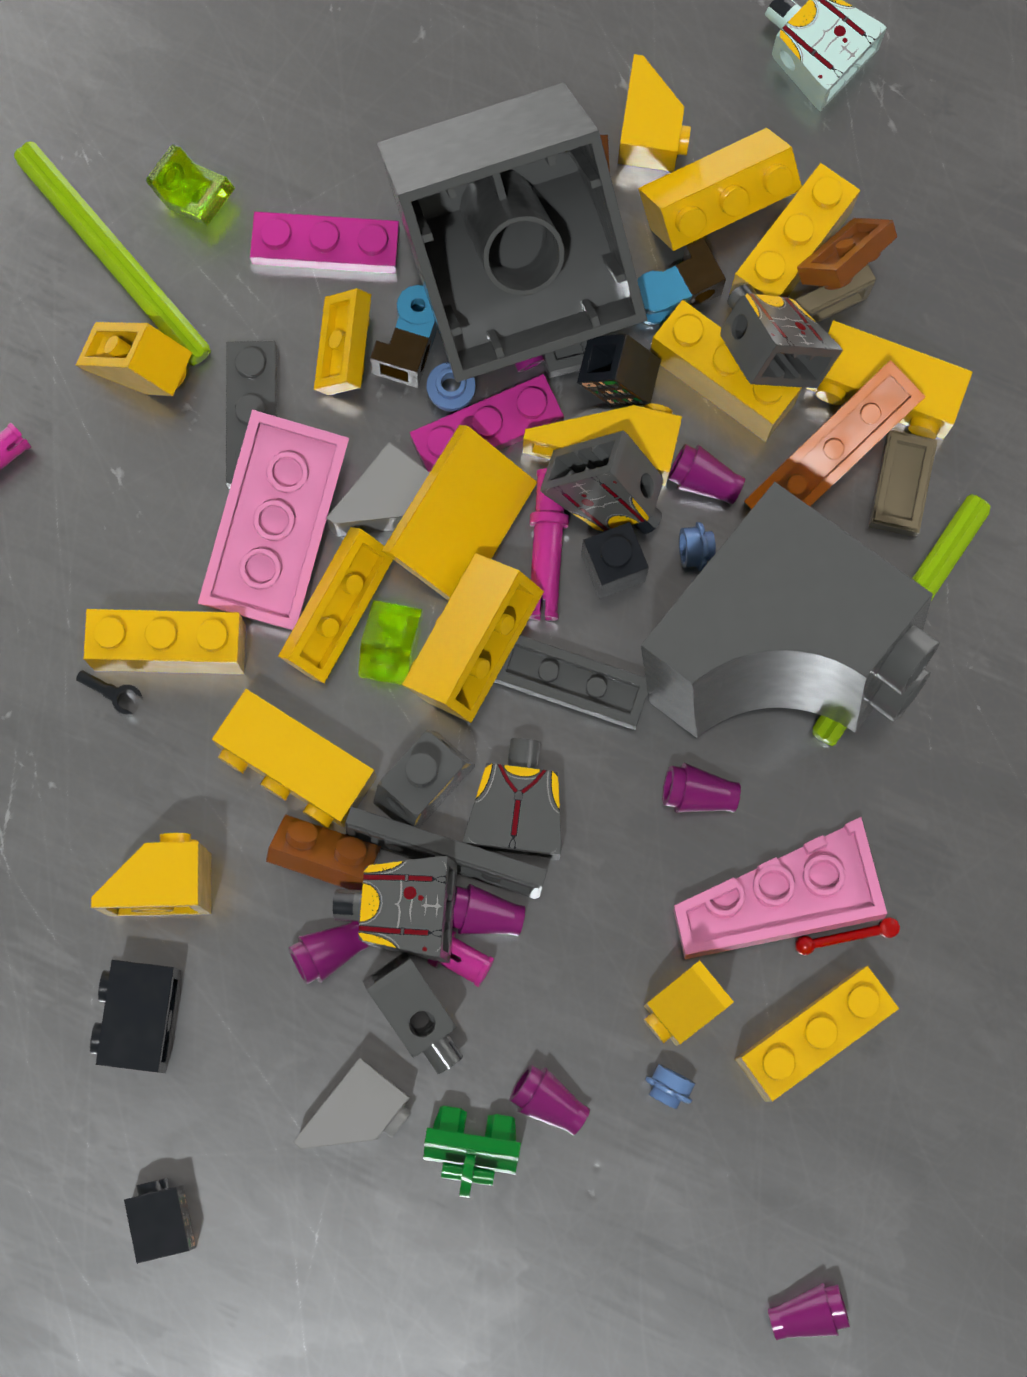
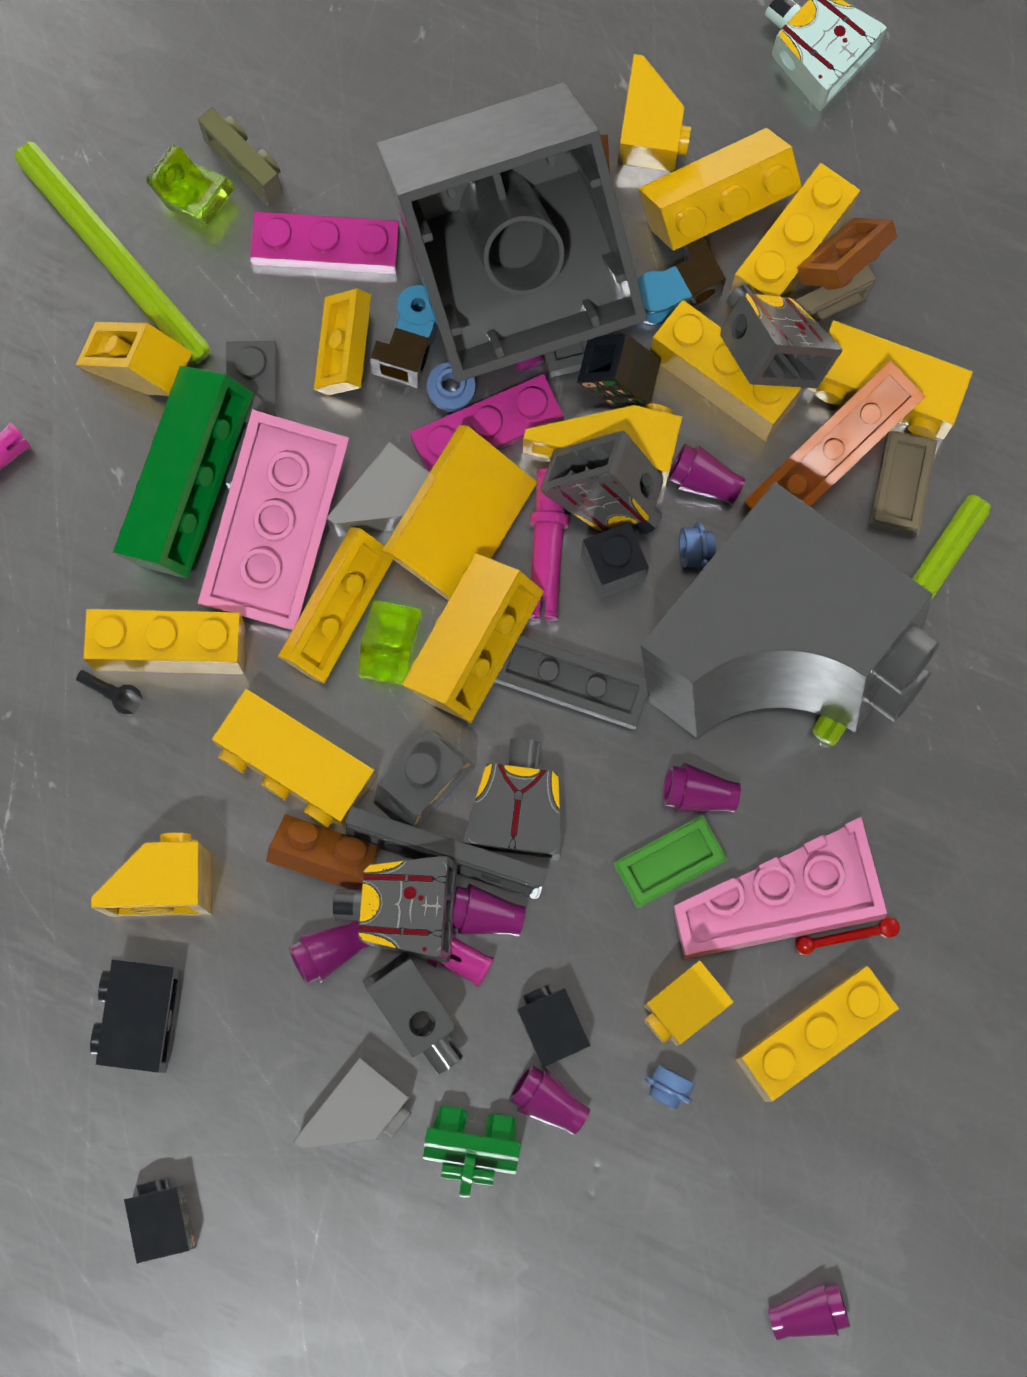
(183, 471): none -> green brick
(230, 143): none -> olive plate
(552, 1025): none -> black brick
(669, 862): none -> bright green tile

